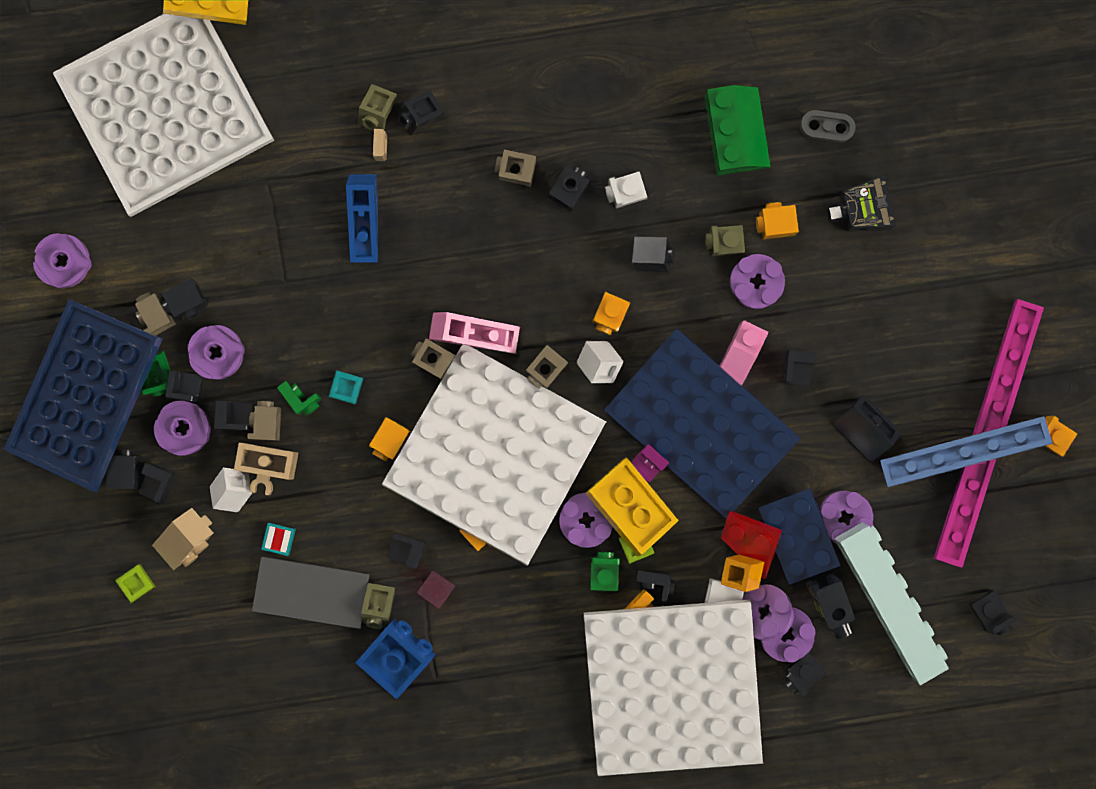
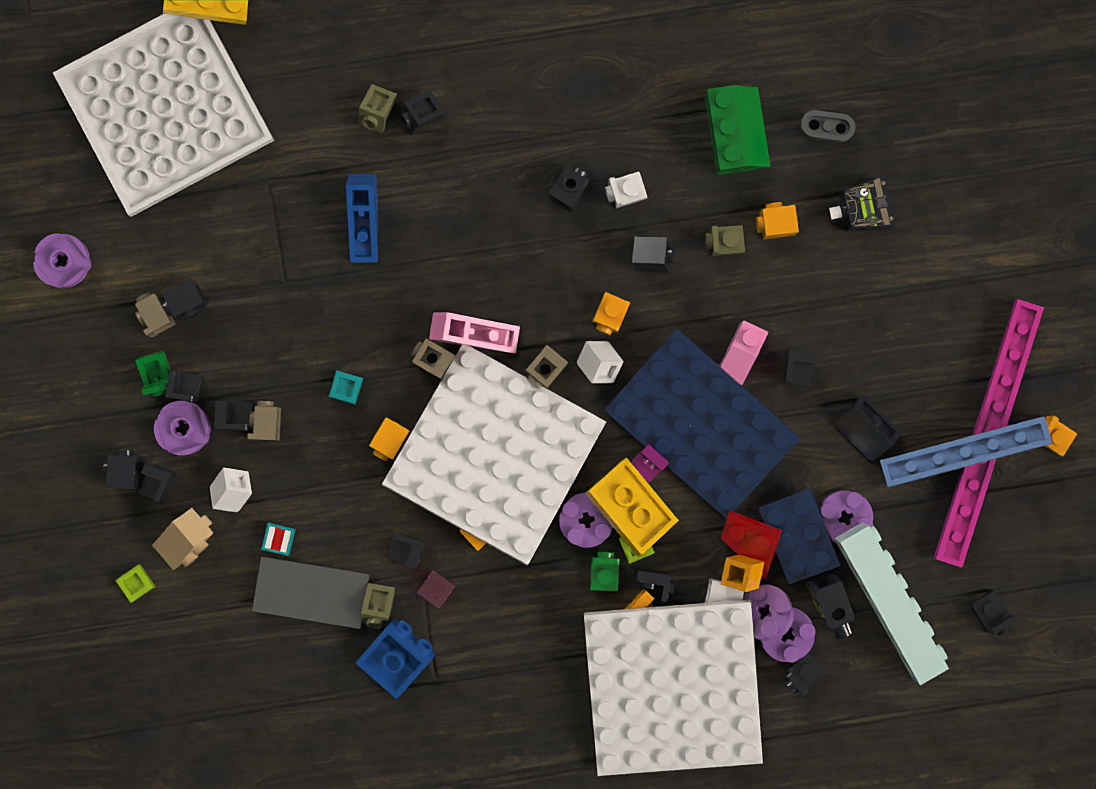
(83, 395): dark blue plate -> none
(231, 351): medium lavender plate -> none
(265, 463): tan brick -> none
(294, 396): green bracket -> none
(380, 145): tan tile -> none
(524, 161): dark tan brick -> none
(770, 272): medium lavender plate -> none

